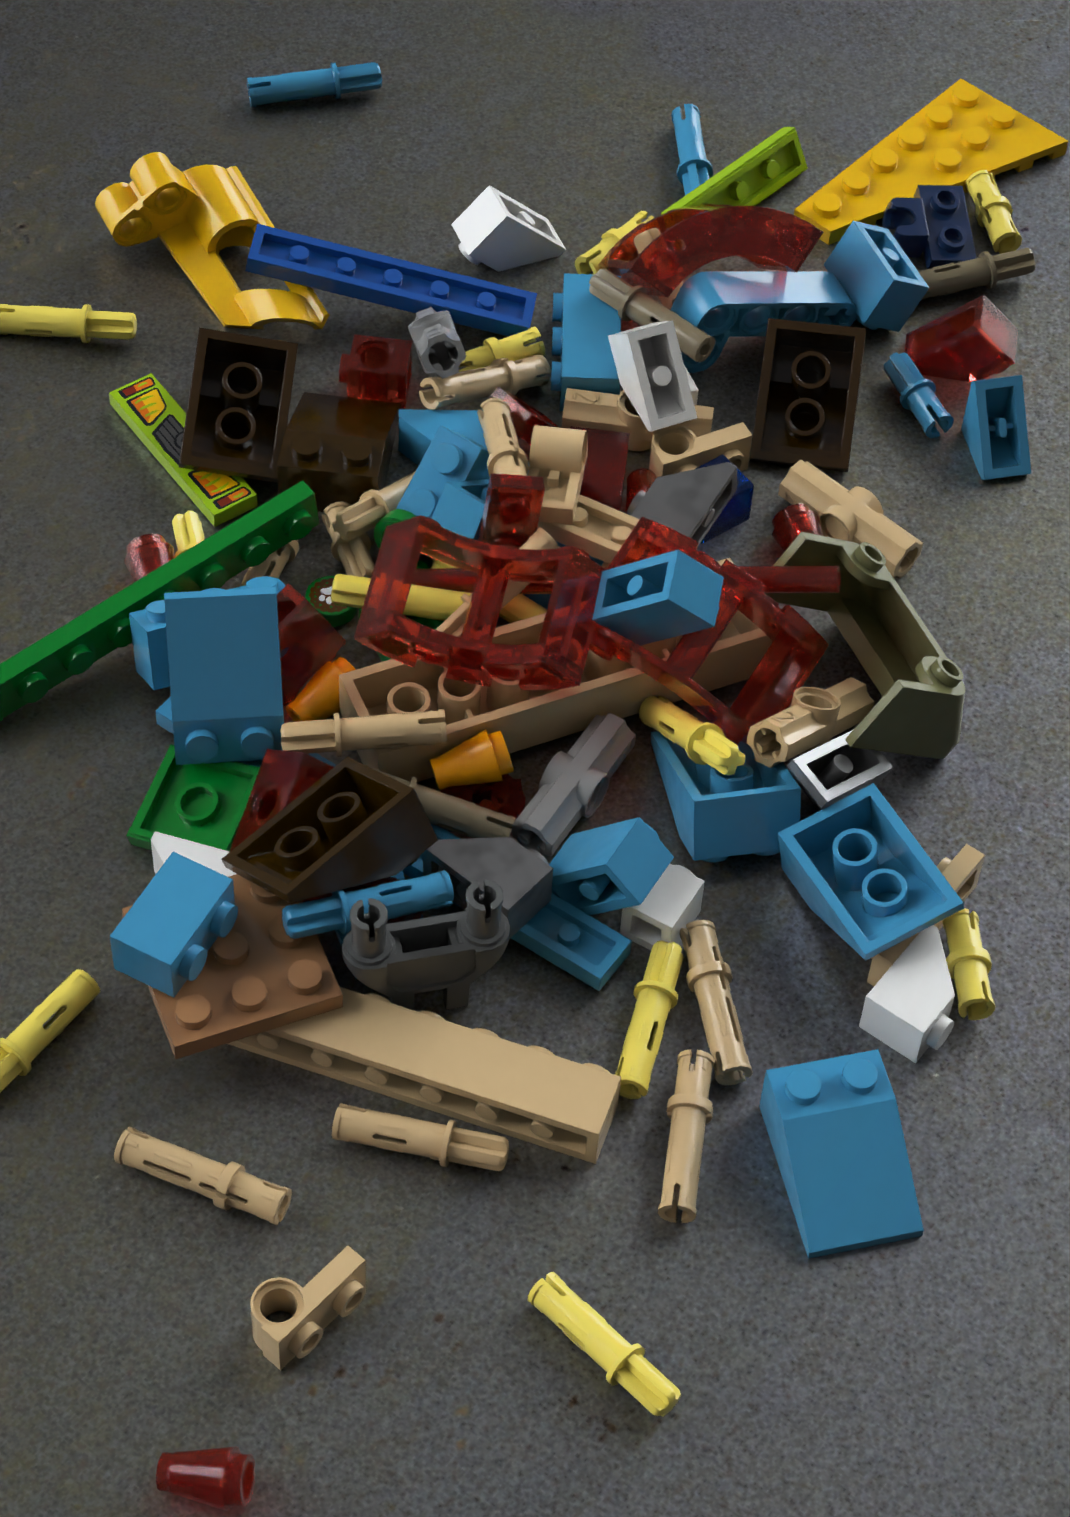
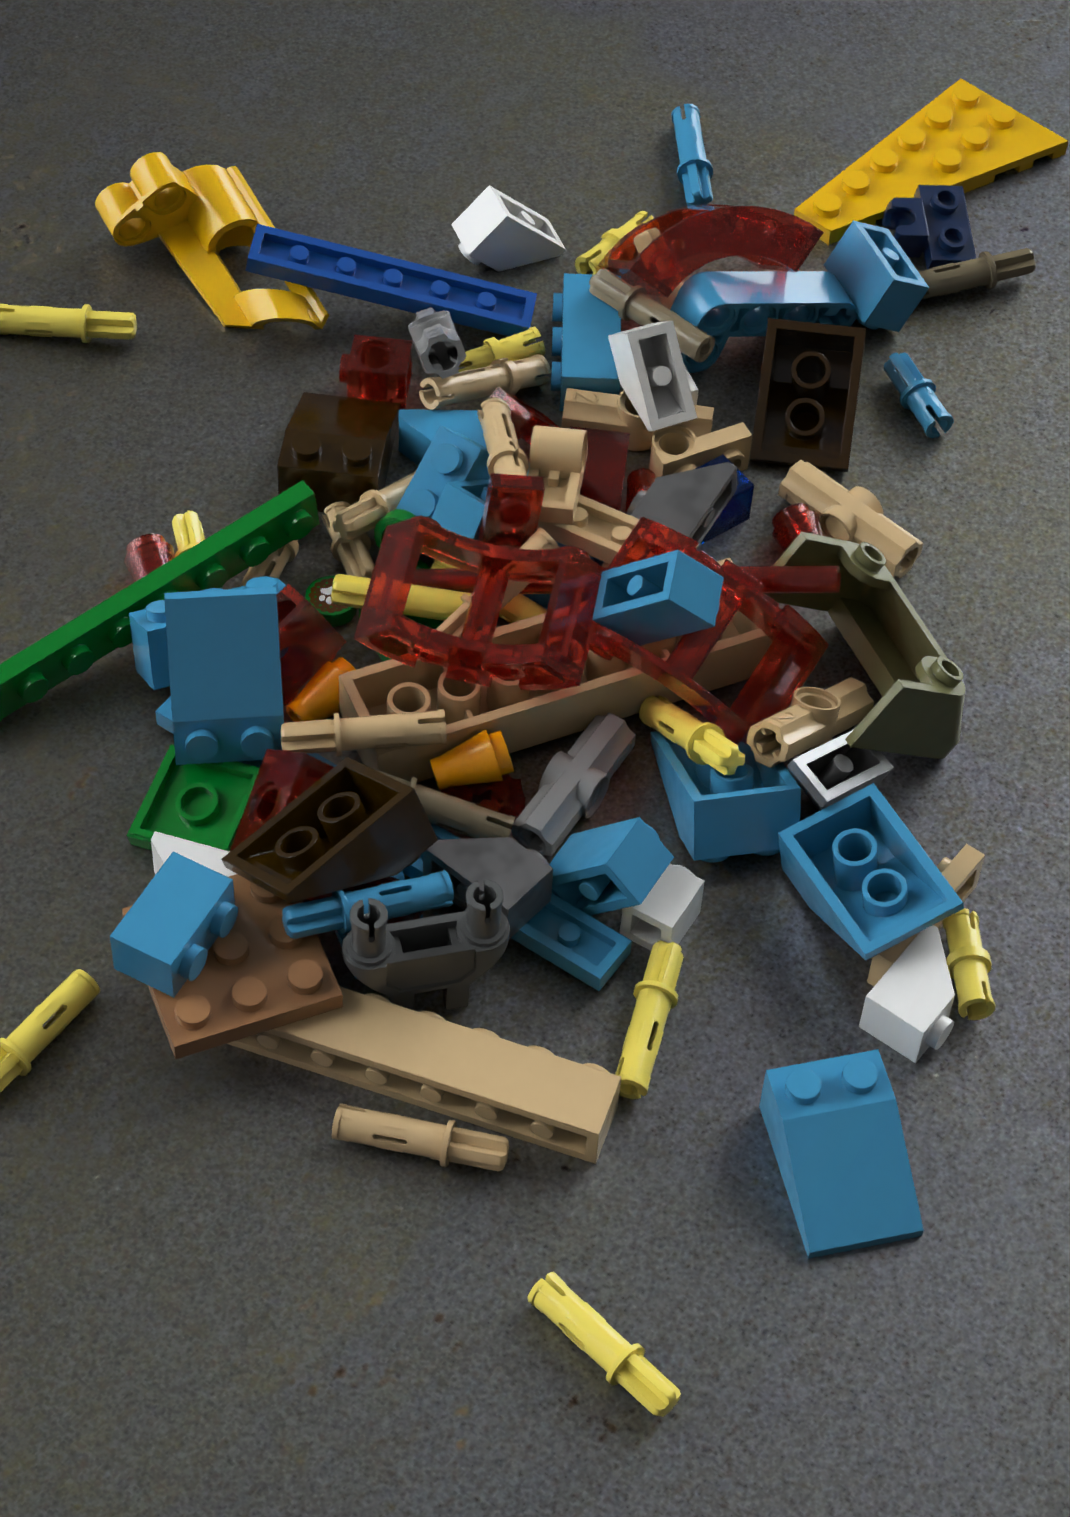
(160, 427): tile -> none
(208, 1476): clear red cone -> none
(223, 1183): tan pin -> none
(238, 405): dark brown slope -> none
(314, 83): dark azure axle -> none
(330, 1293): tan plate -> none
(688, 1113): tan pin -> none
(710, 981): tan pin -> none
(753, 174): lime tile -> none
(964, 343): clear red slope -> none
(993, 212): light yellow pin -> none
(997, 427): dark azure slope -> none

